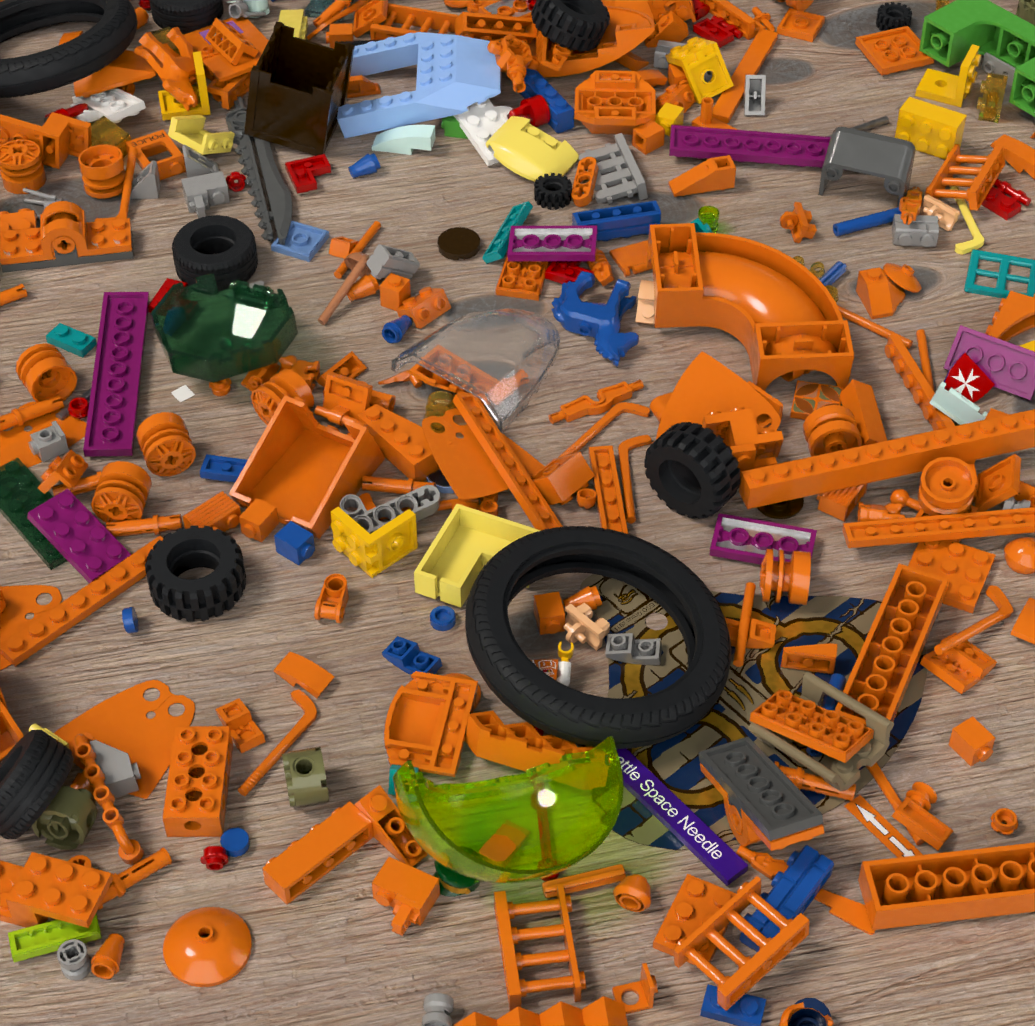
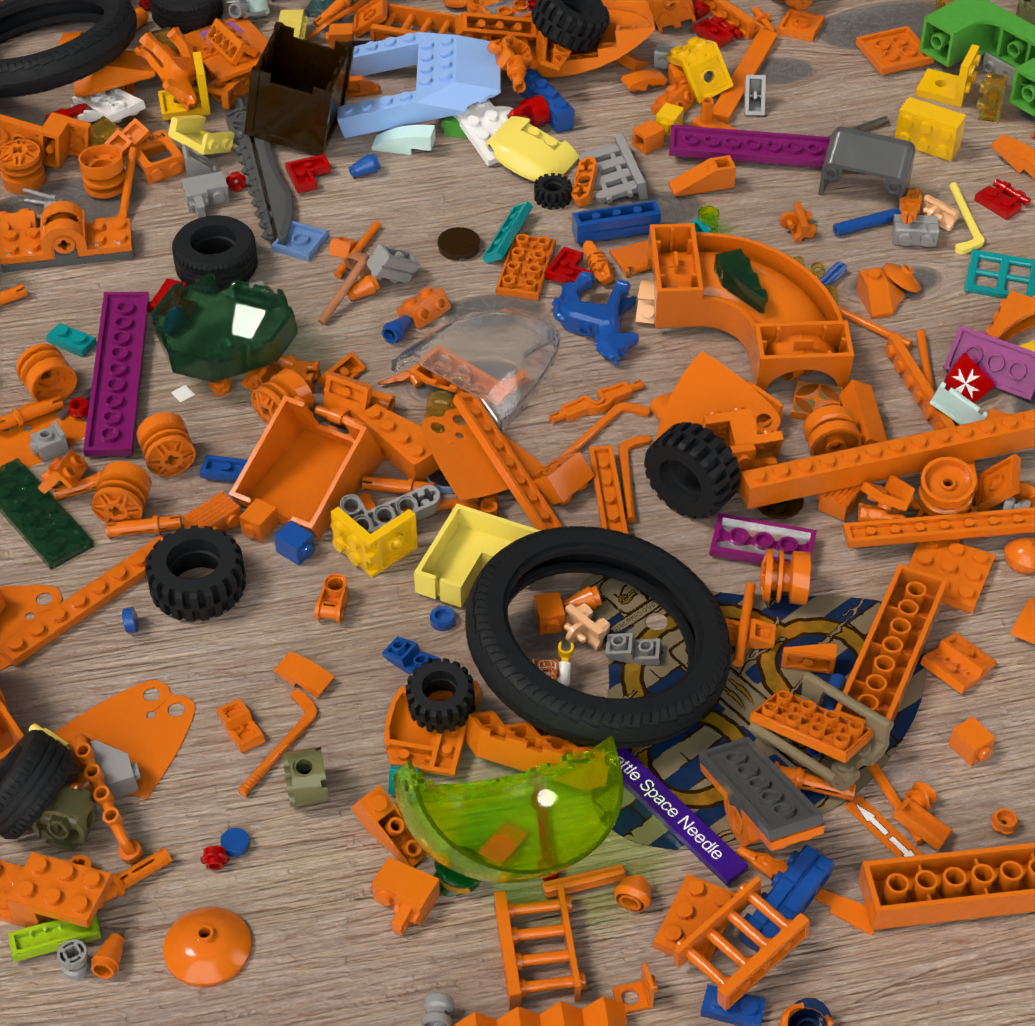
(78, 535): magenta piece -> none
(129, 137): none -> orange slope
(146, 183): light grey slope -> none
(198, 781): orange brick -> none
(317, 852): orange brick -> none
(394, 291): orange brick -> none
(436, 677): none -> black tyre
(552, 243): magenta piece -> none
(586, 498): orange hinge -> none
(614, 102): orange piece -> none
(668, 28): orange slope -> none
(737, 277): none -> clear green slope
(893, 16): black tyre -> none
(894, 494): none -> orange bracket
(978, 186): orange fence -> none
(1005, 611): orange piece -> none

